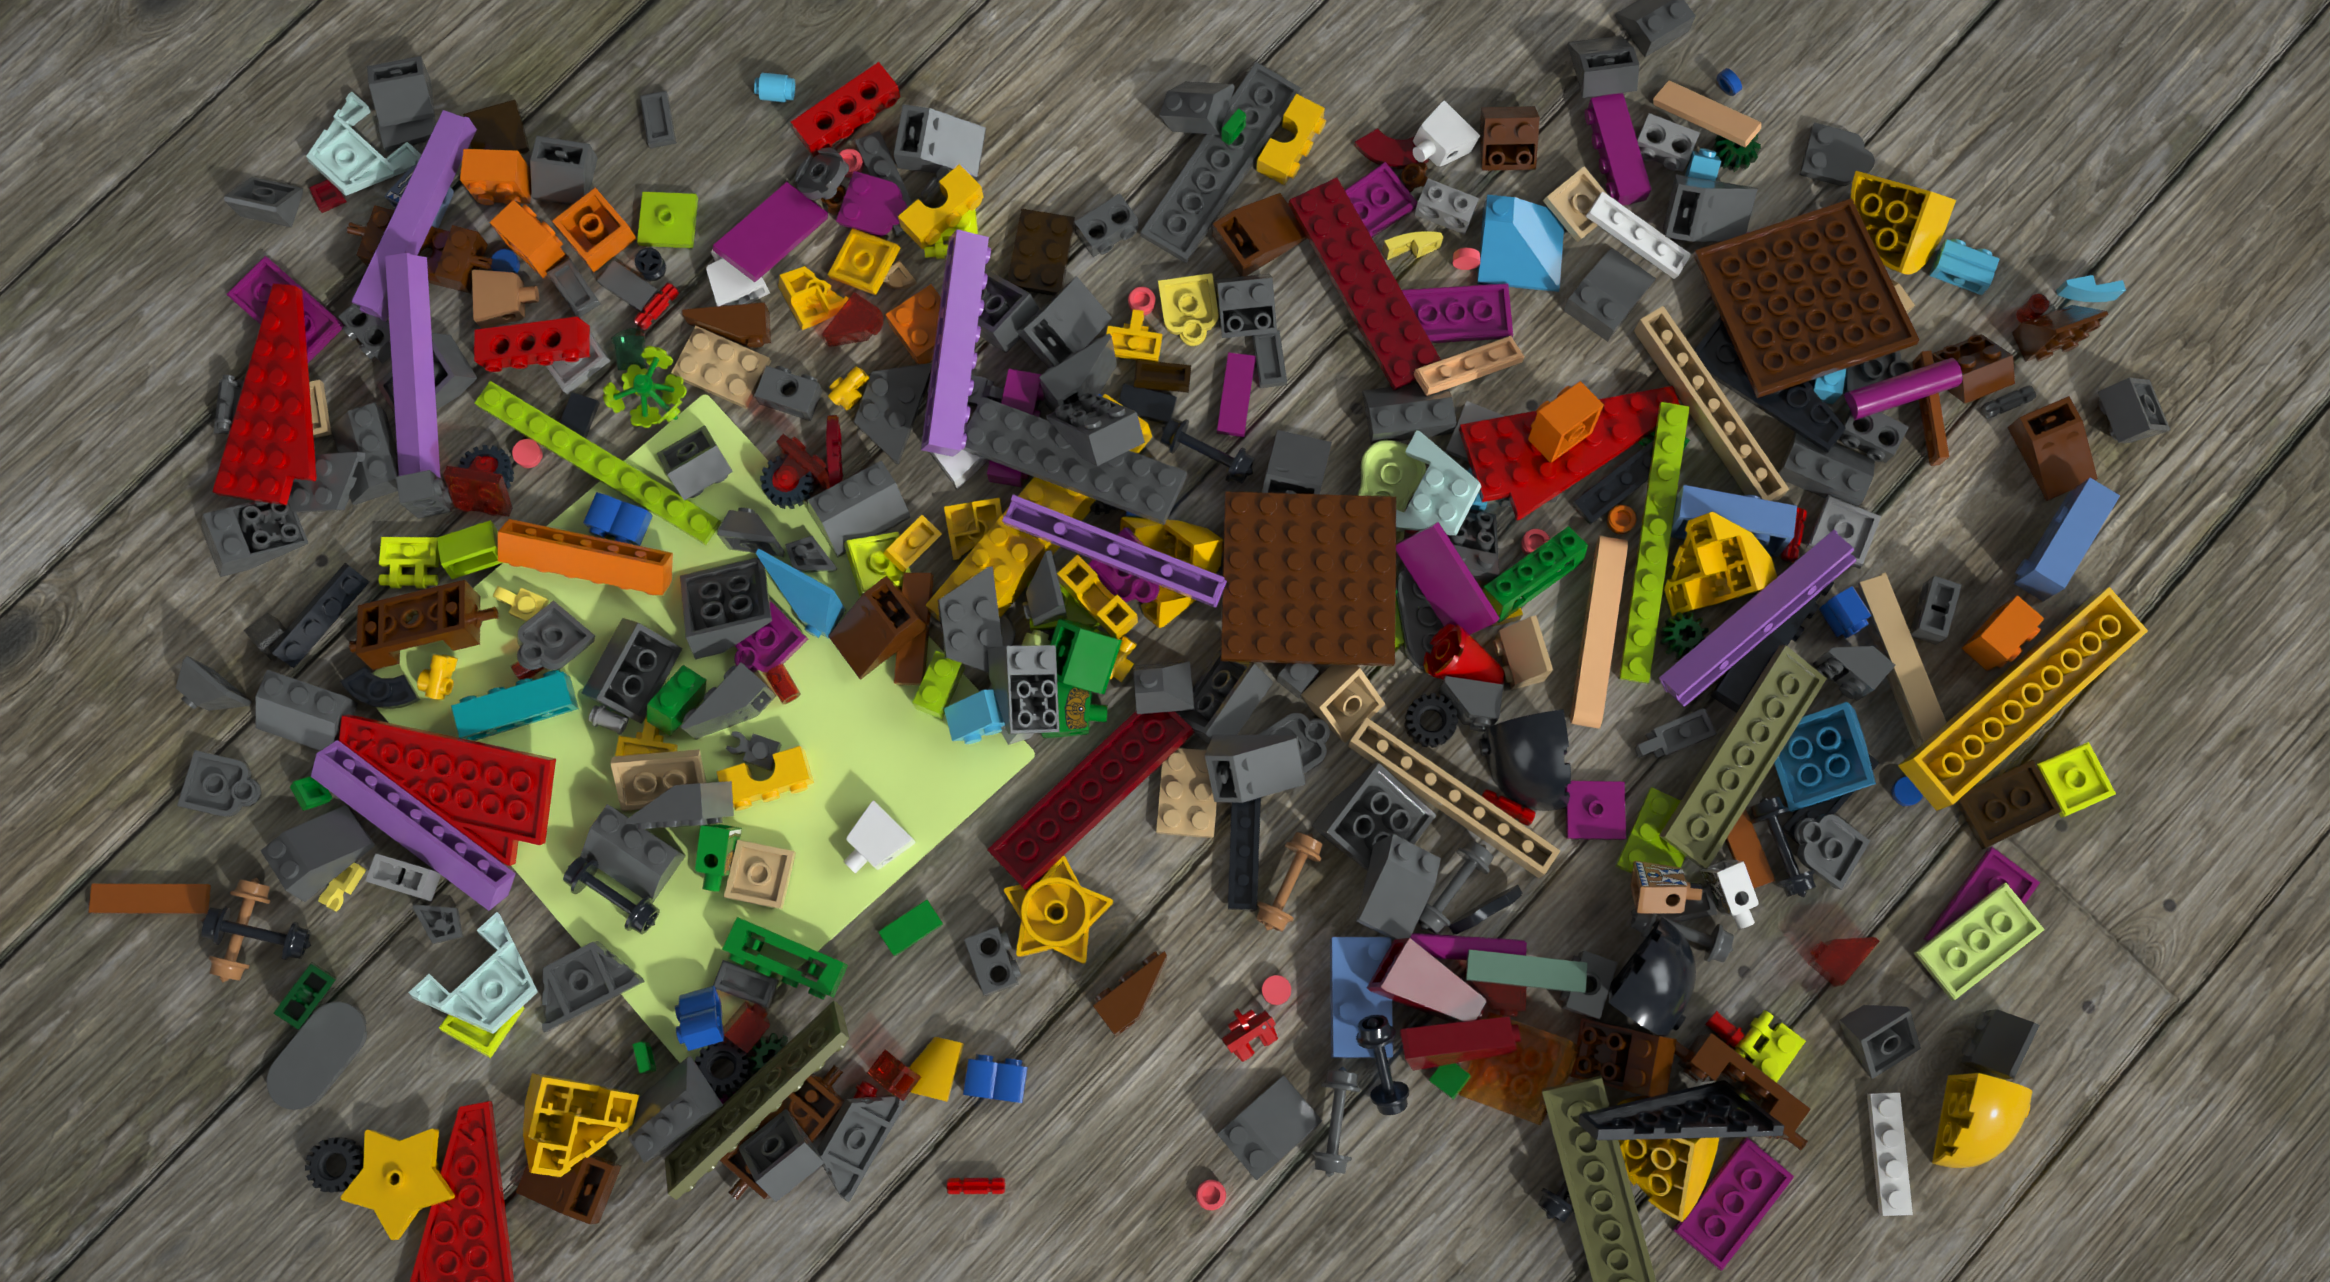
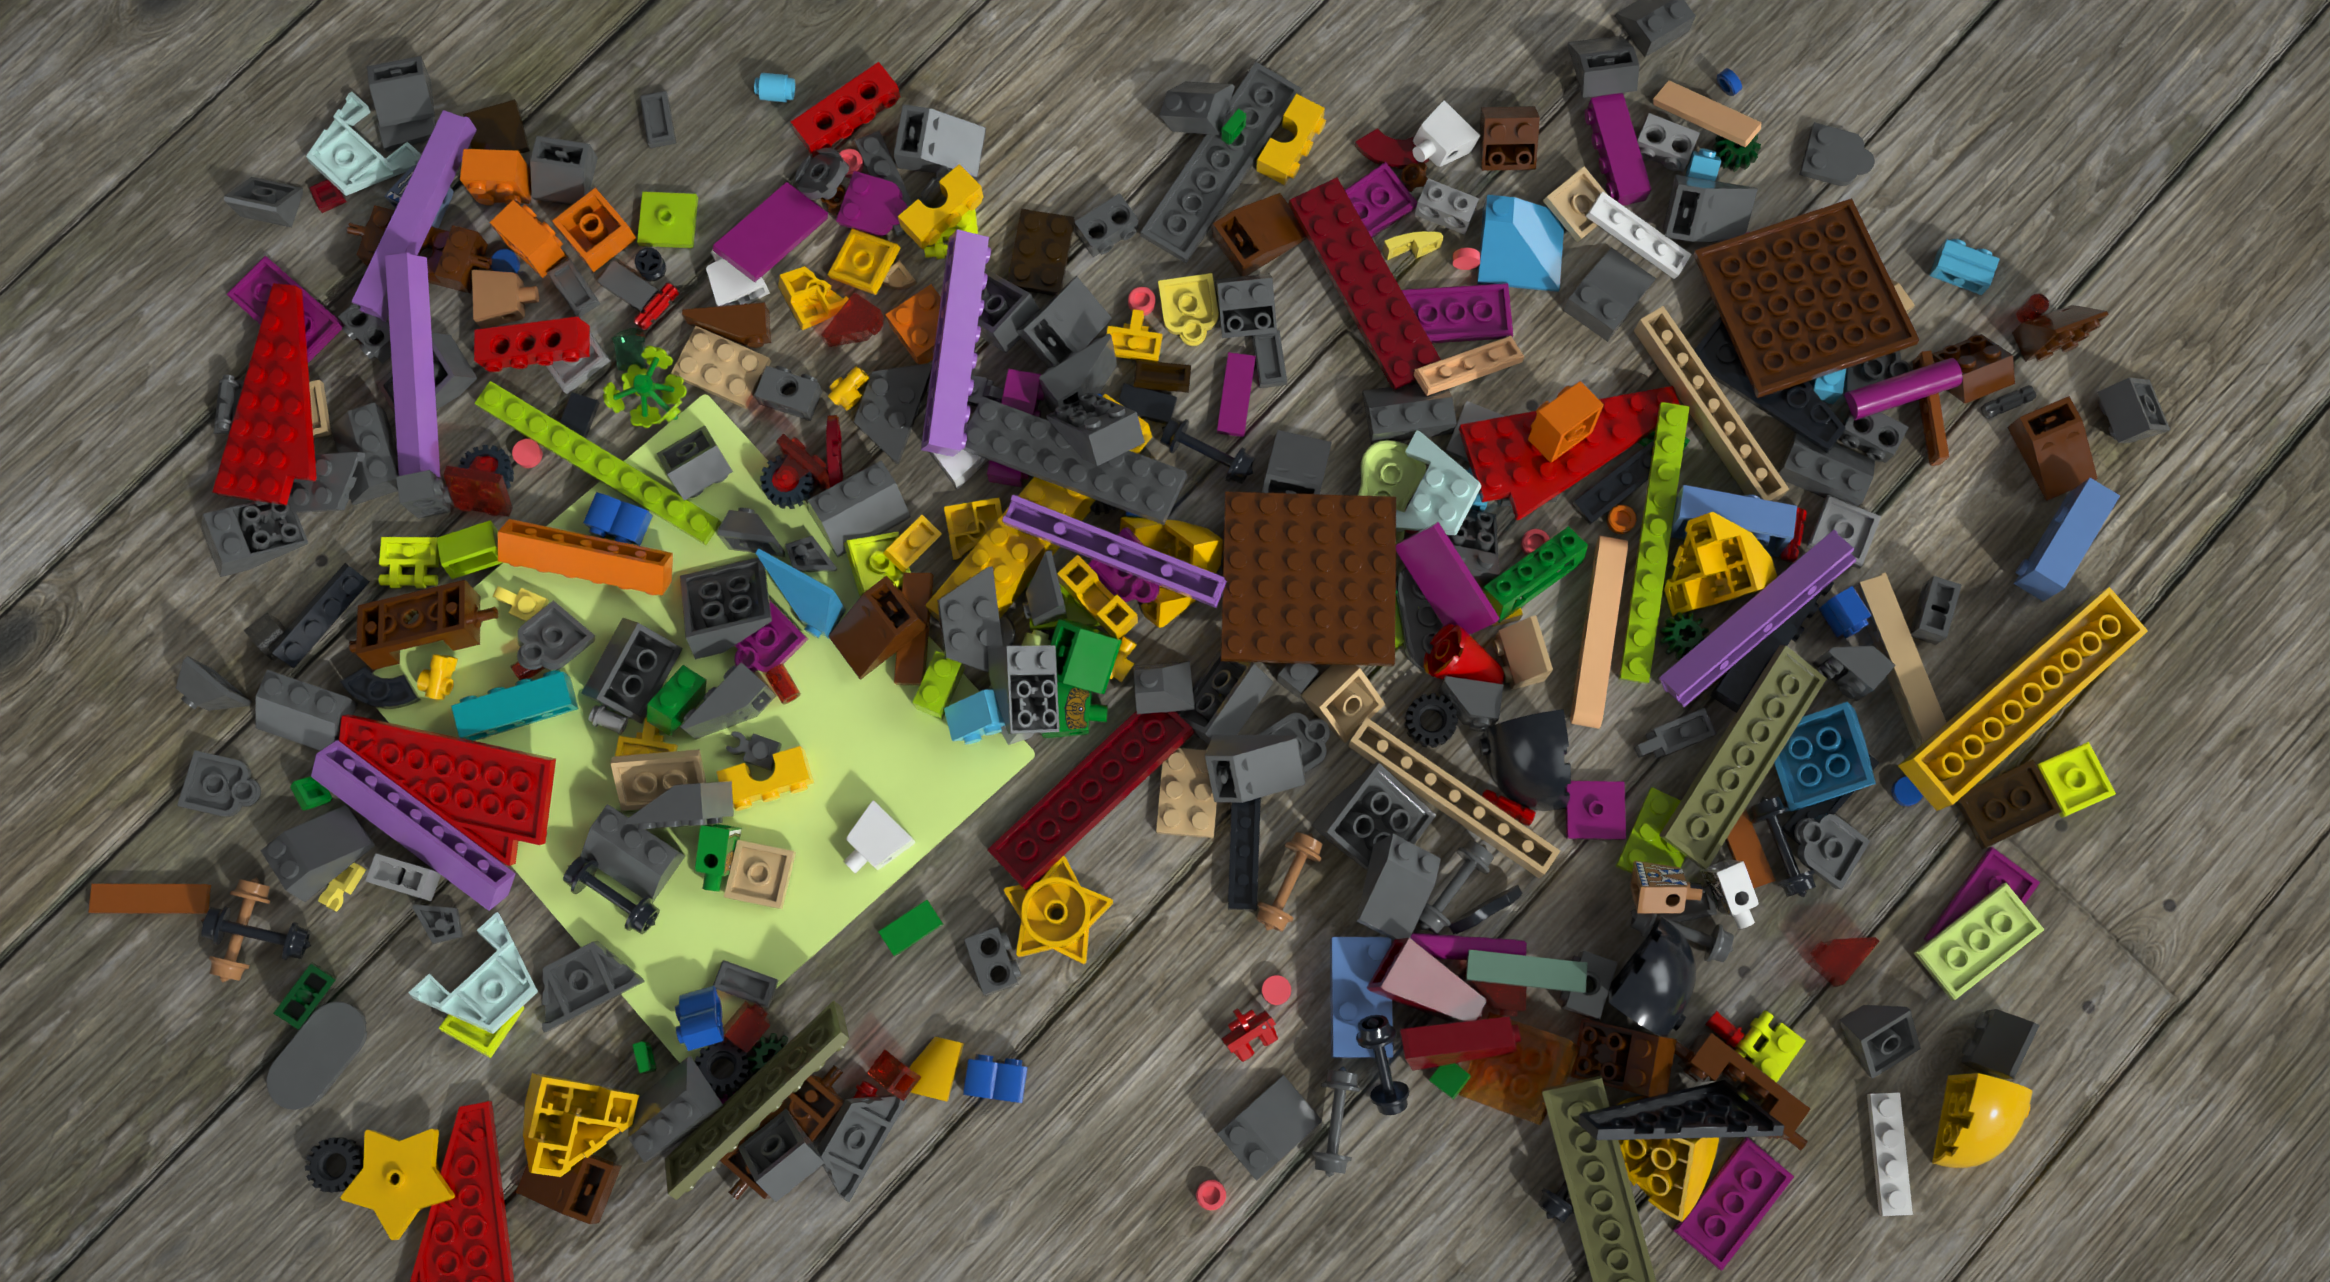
(740, 939): green brick -> none
(976, 1185): red axle -> none
(1127, 1001): reddish brown slope -> none
(1901, 220): yellow brick -> none
(2003, 634): orange brick -> none
(2086, 290): medium azure slope -> none

